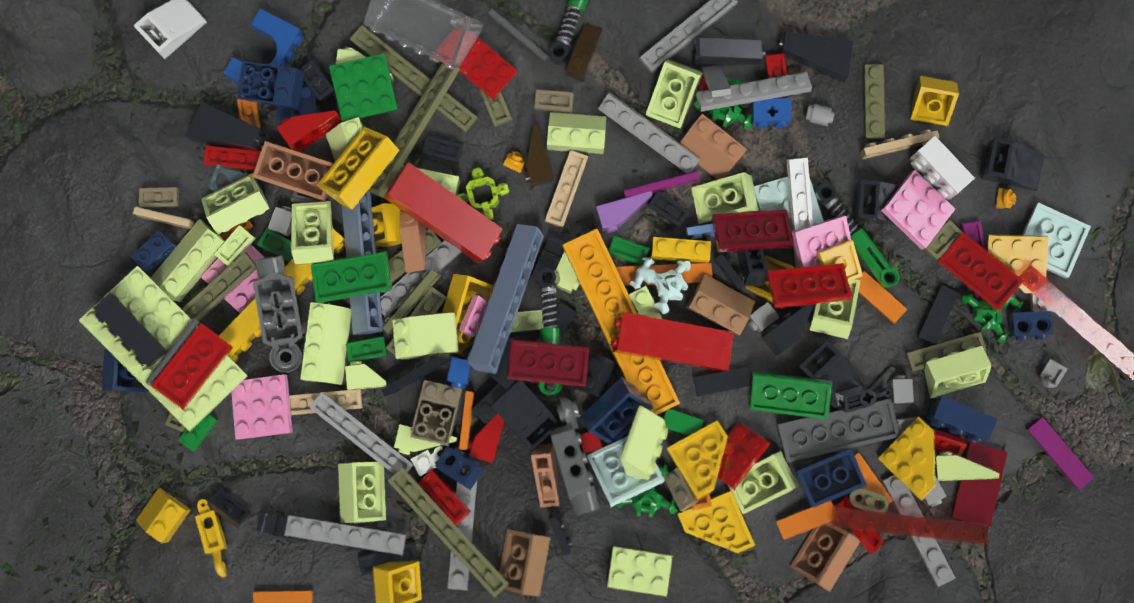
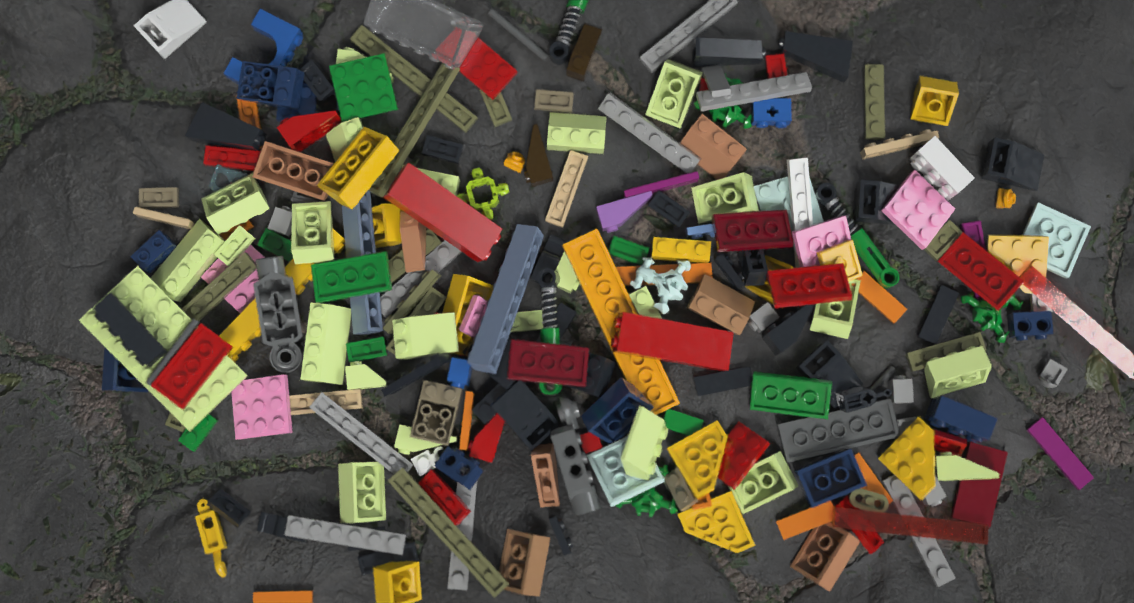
(162, 516): yellow slope -> none
(639, 571): yellowish green brick -> none
(820, 114): light grey brick -> none

